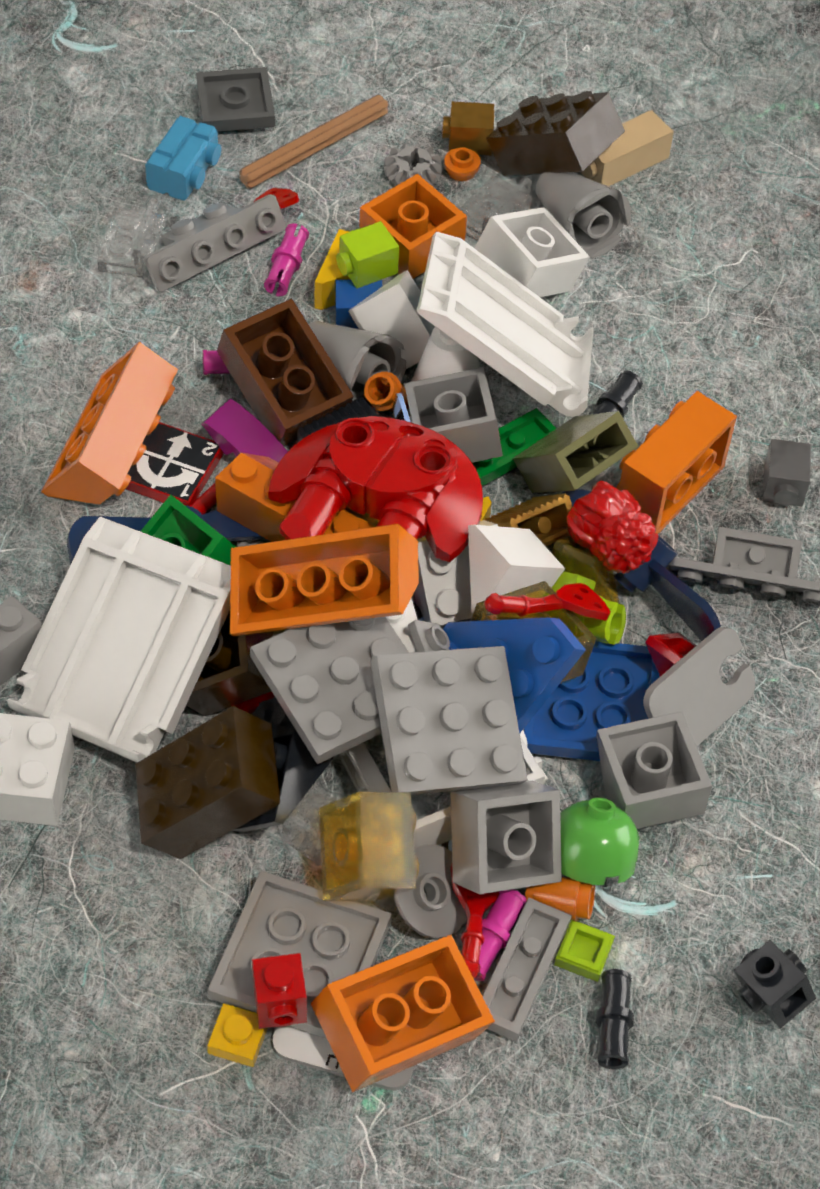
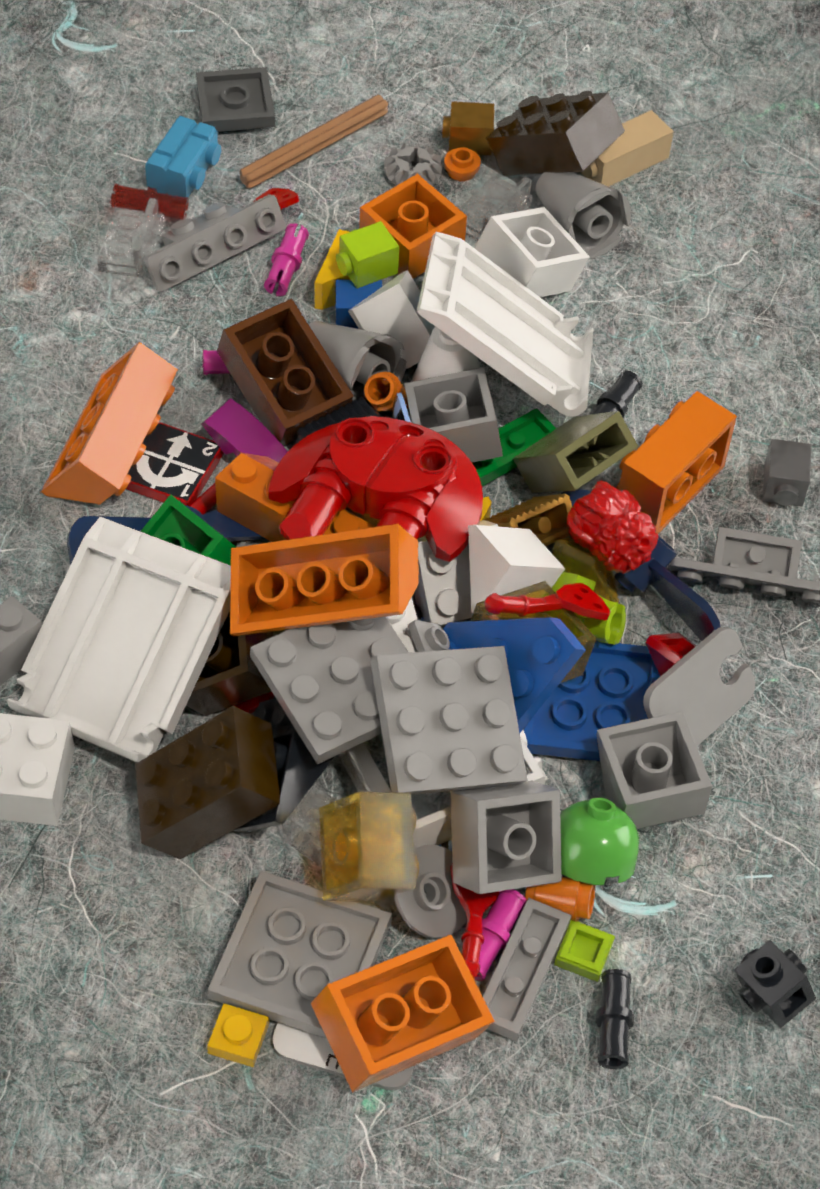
(137, 199): none -> clear red pin
(279, 990): red brick -> none

